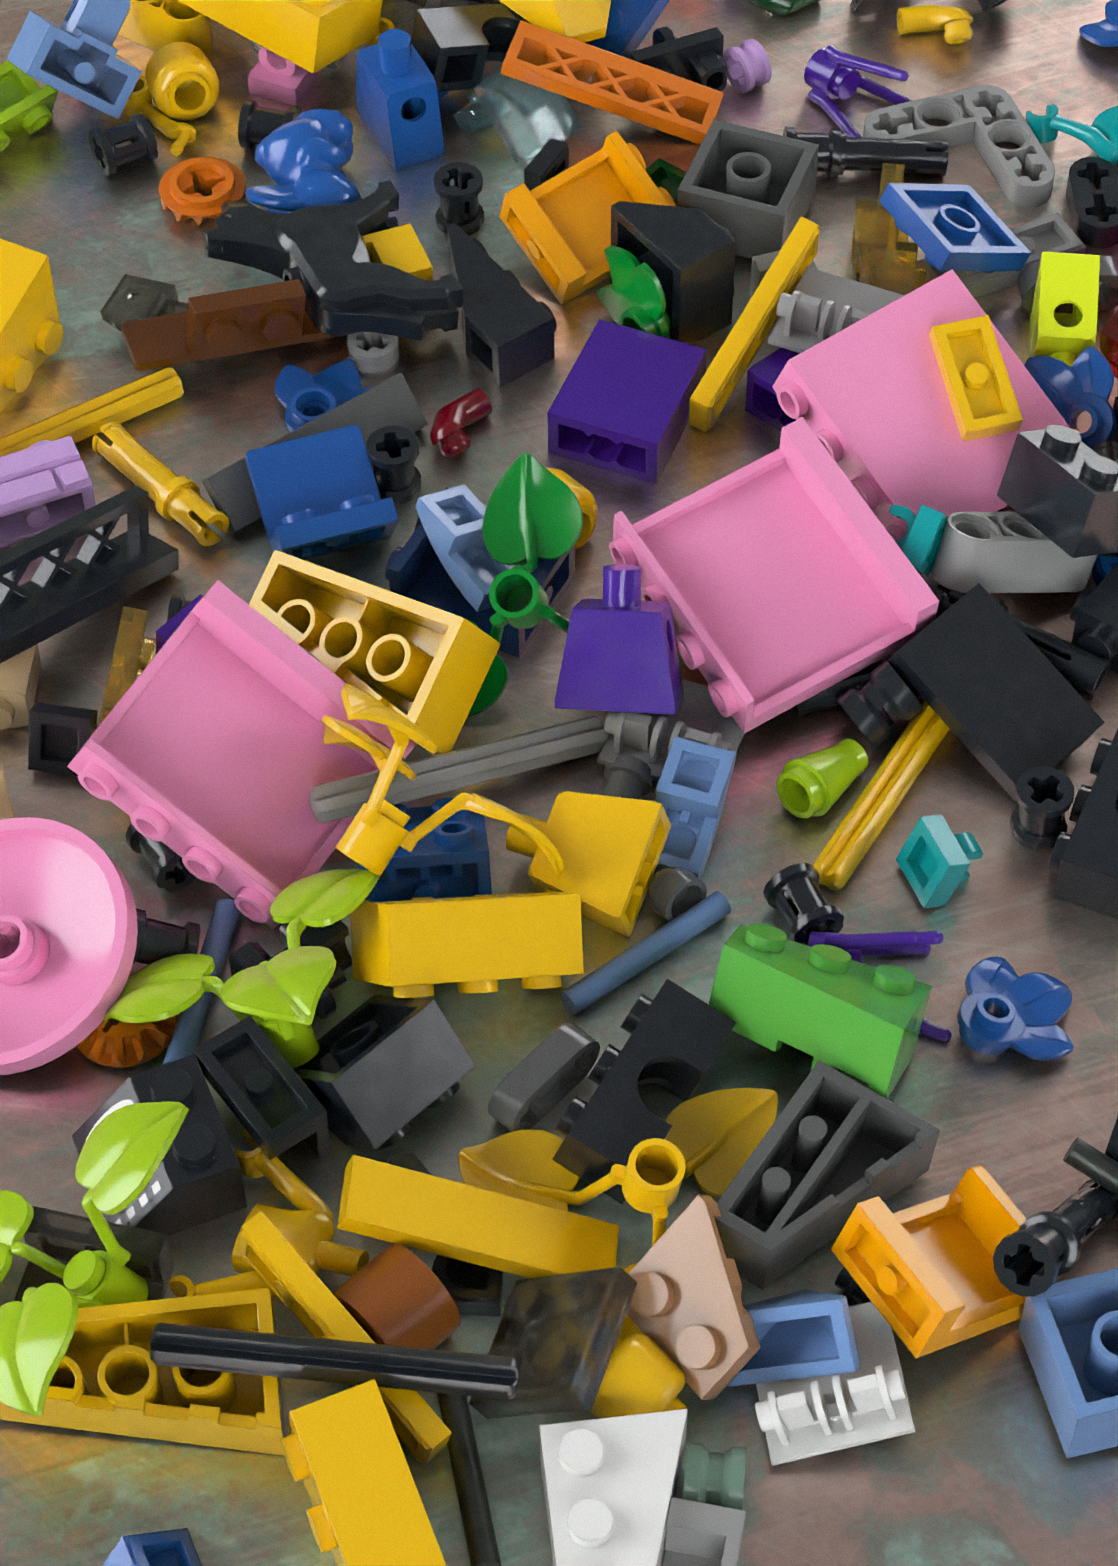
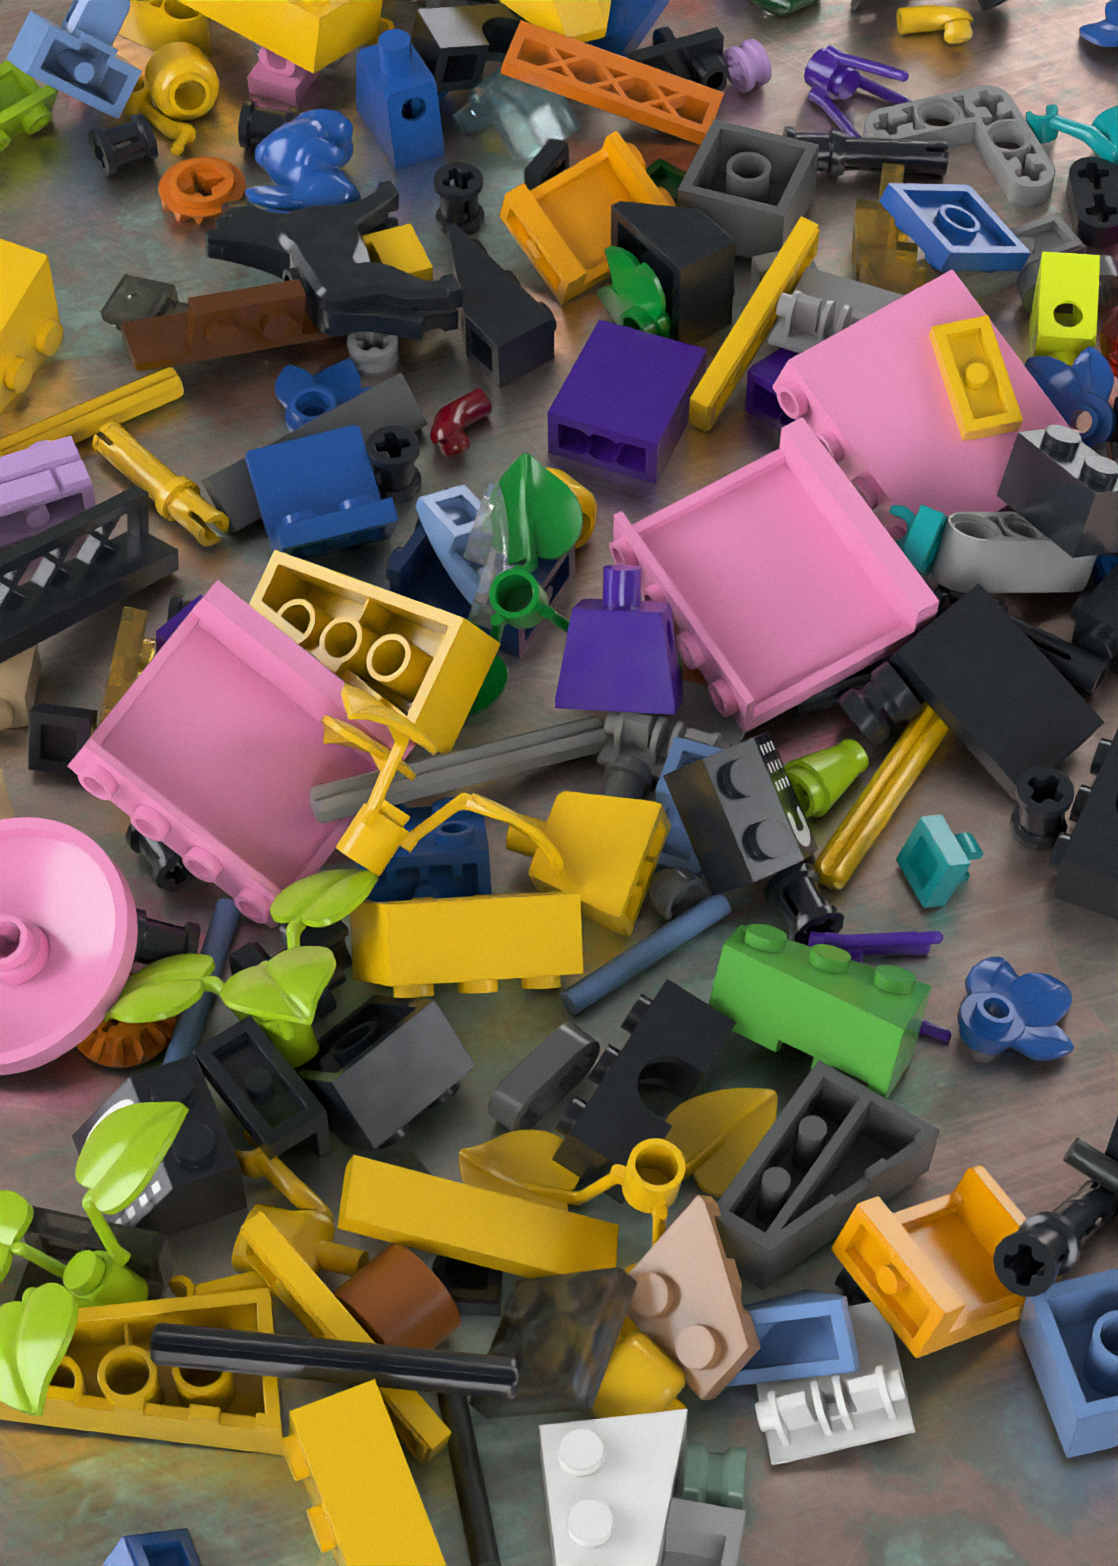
(488, 546): none -> clear slope
(741, 814): none -> black slope

